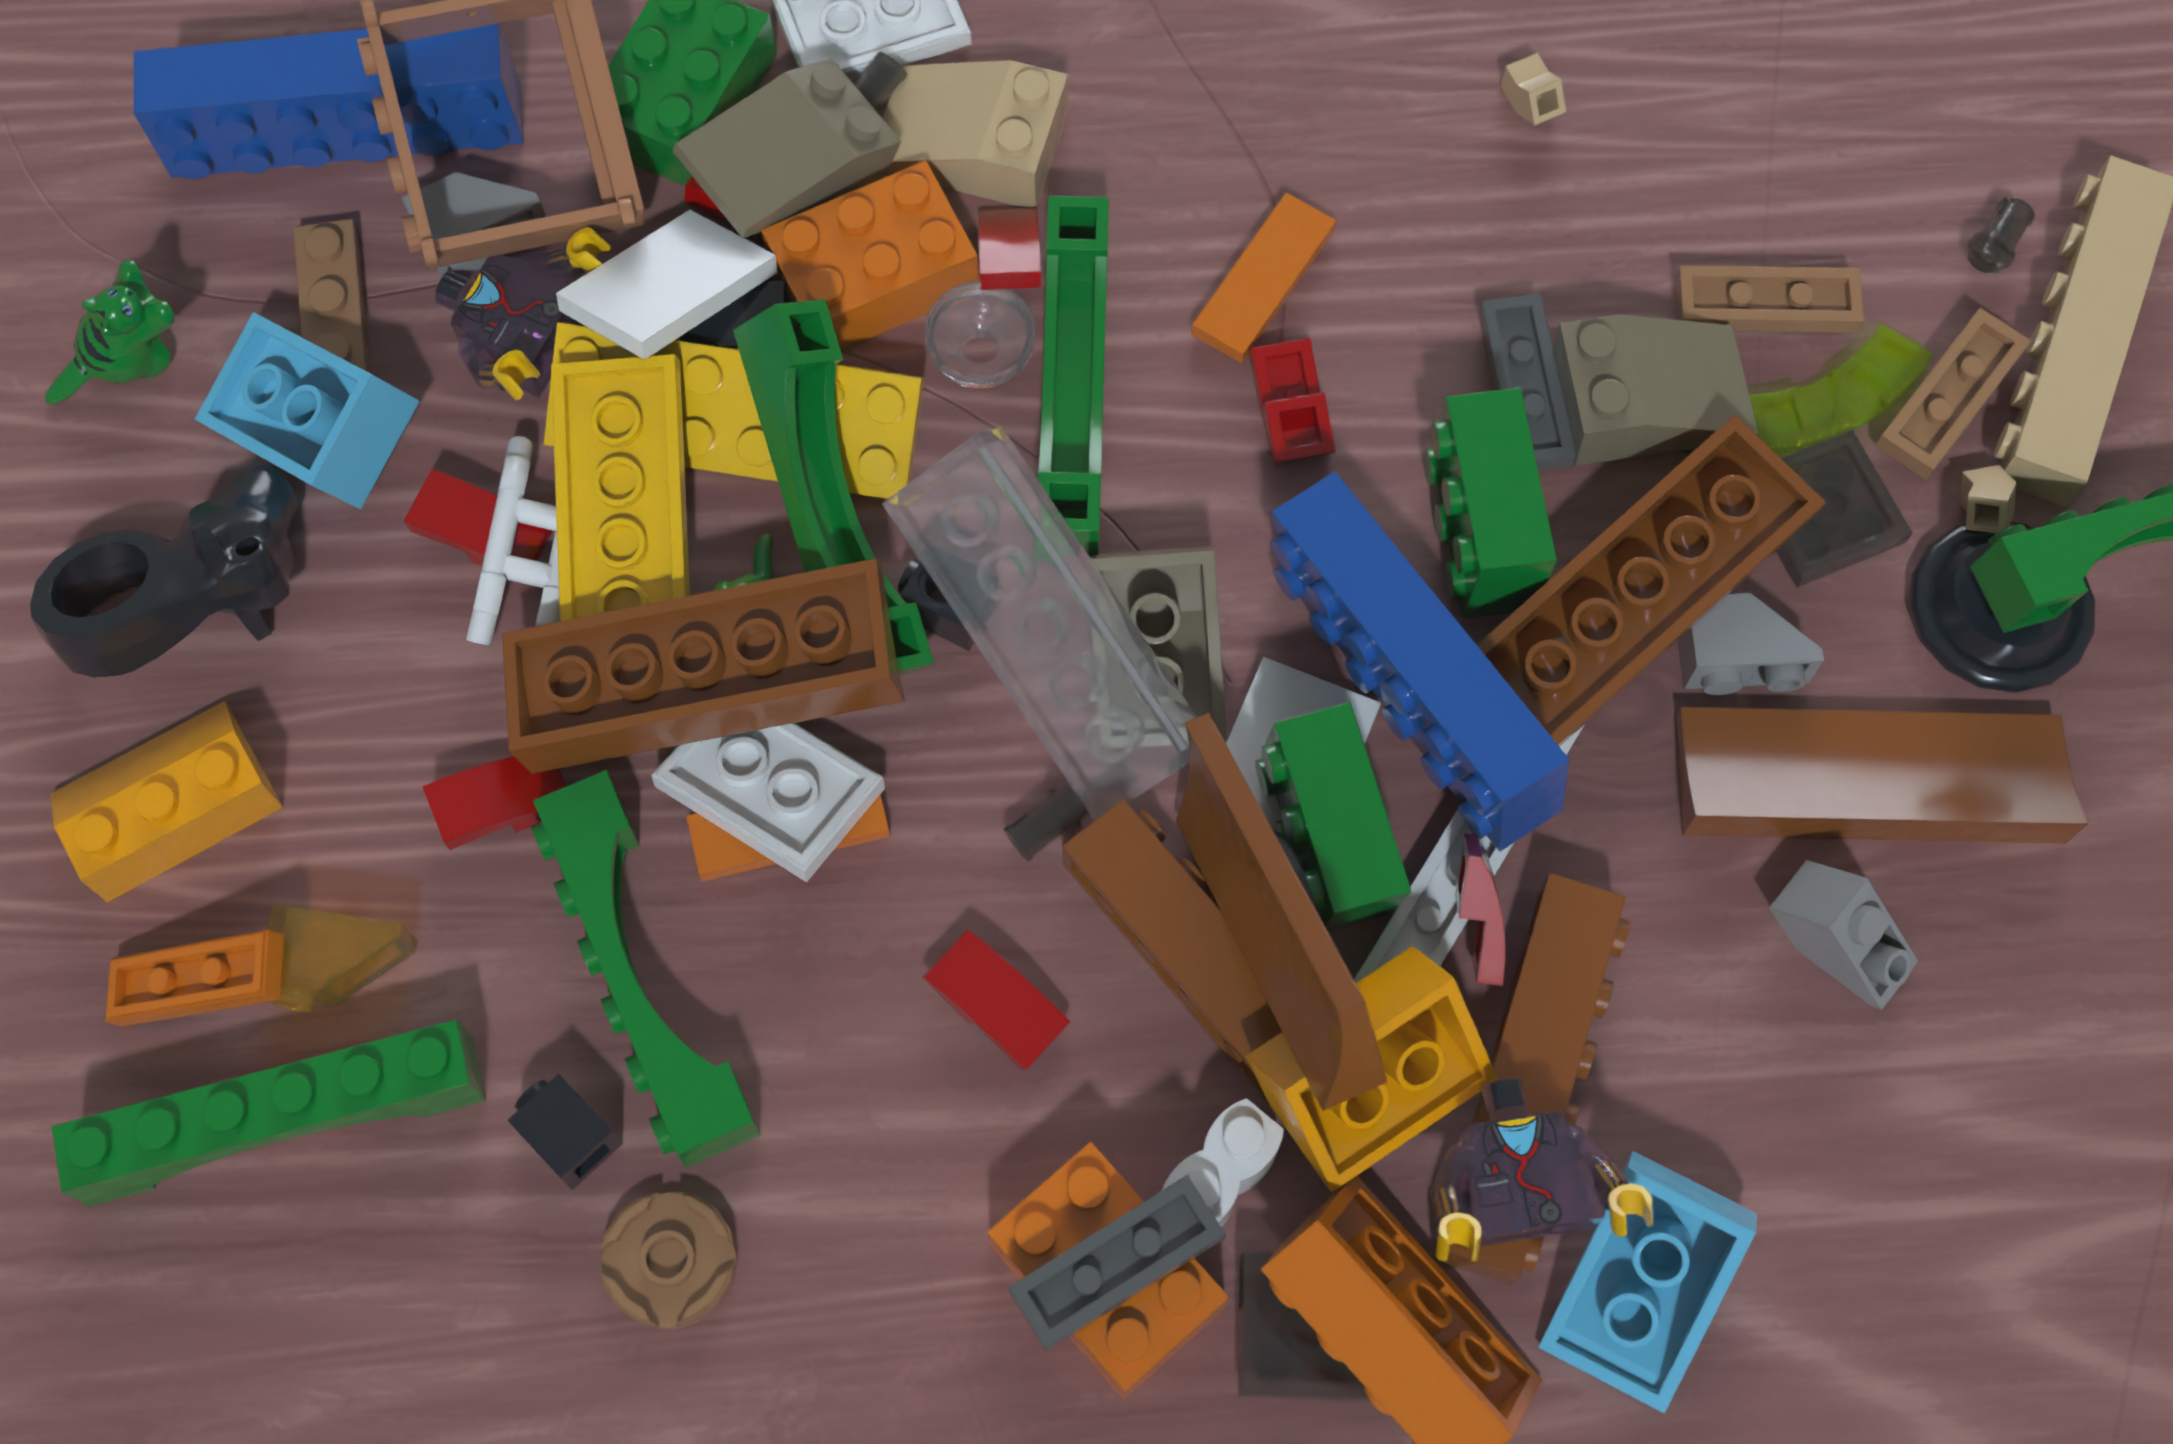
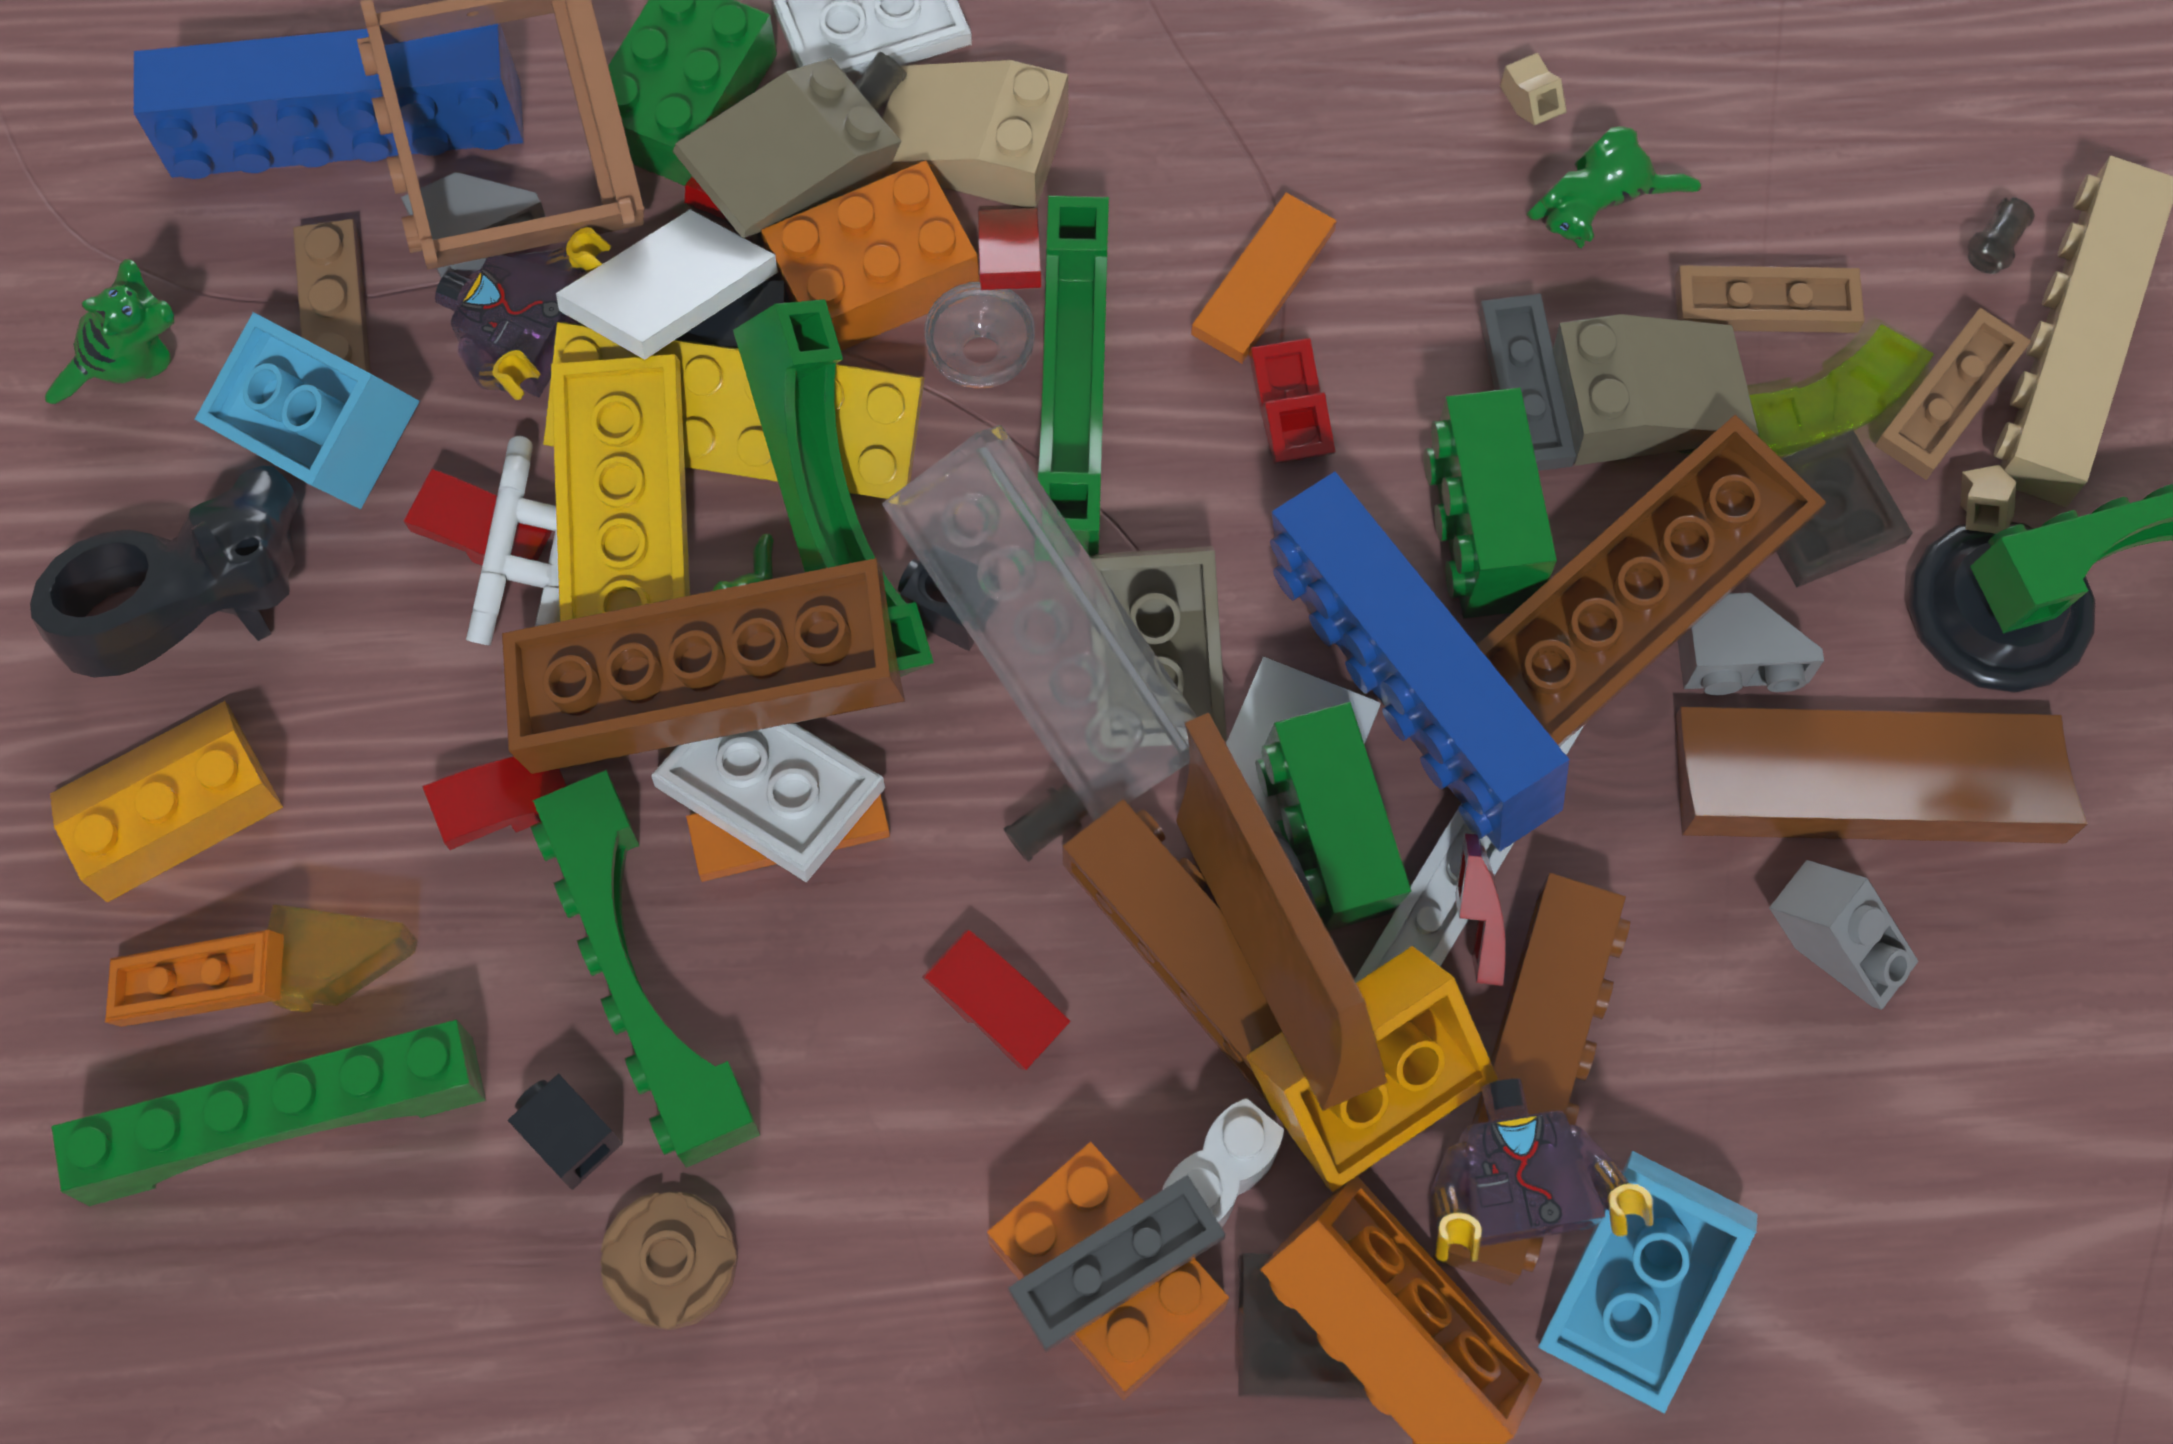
(1606, 176): none -> green animal

